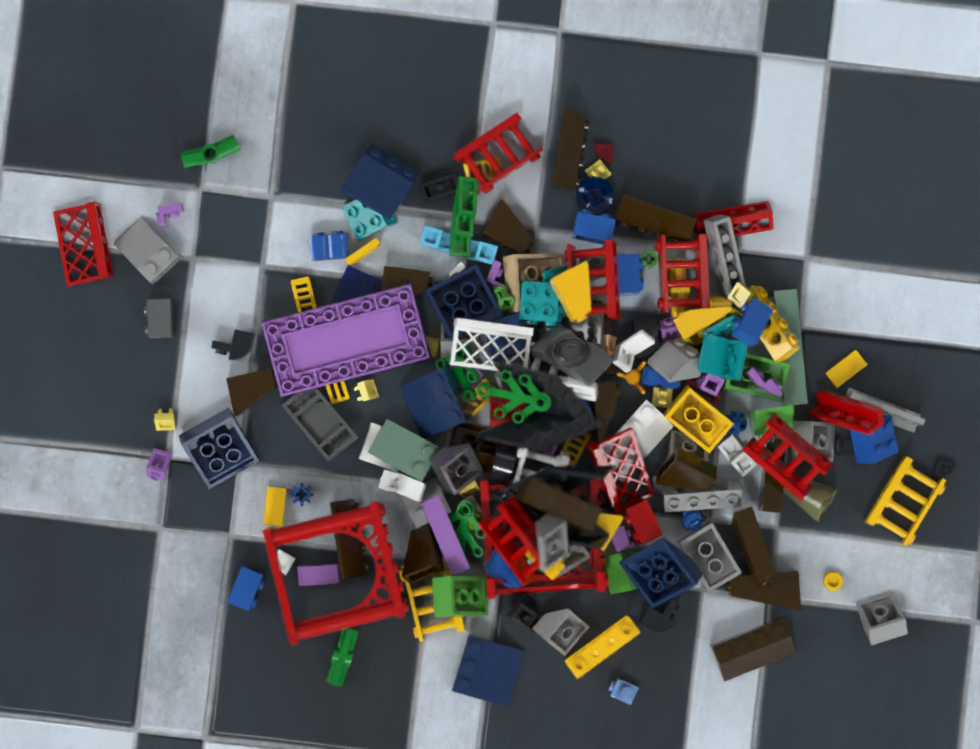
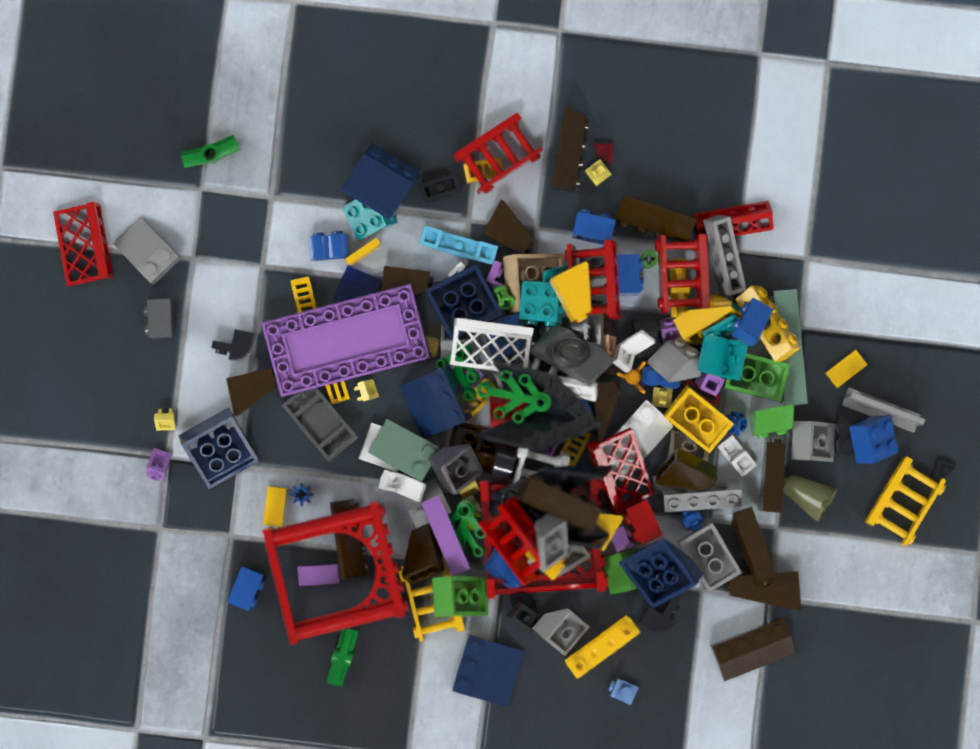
(171, 210): medium lavender bracket -> none
(286, 561): white tile -> none
(463, 217): green slope -> none
(596, 204): clear blue dish -> none
(740, 294): light yellow tile -> none
(771, 387): medium lavender slope -> none
(779, 470): red fence -> none
(833, 581): yellow tile -> none
(849, 410): red fence -> none
(882, 618): light grey slope -> none

